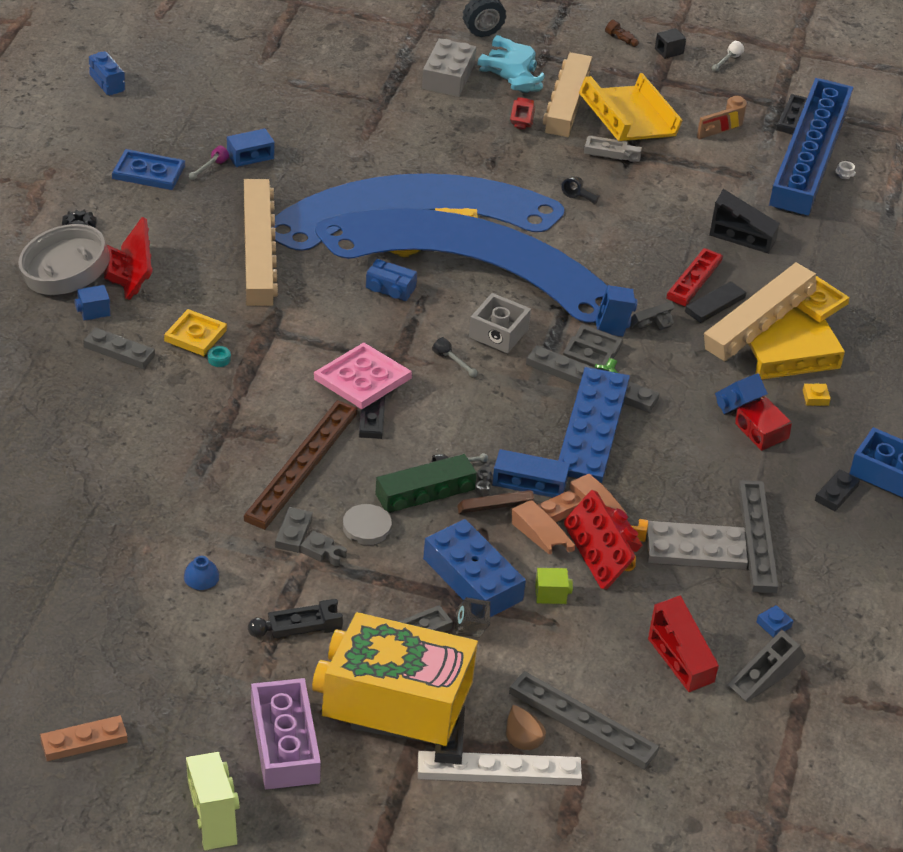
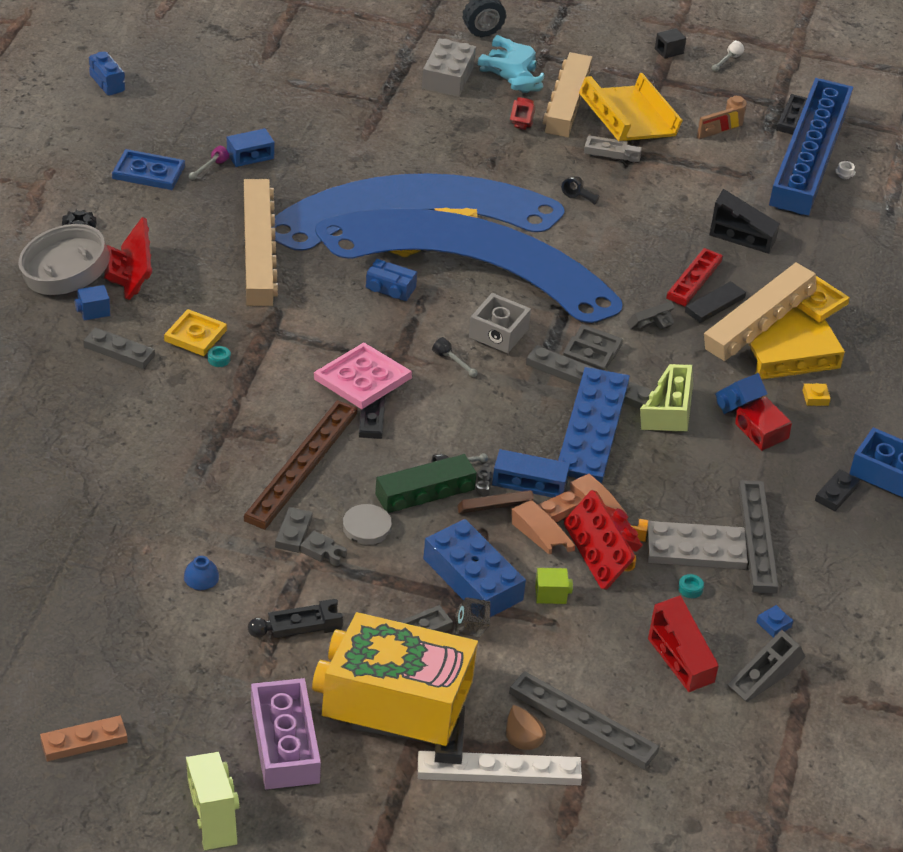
(609, 366): bright green plant -> none
(613, 28): reddish brown piece -> none
(616, 310): blue brick -> none
(670, 402): none -> yellowish green wedge
(691, 586): none -> teal tile

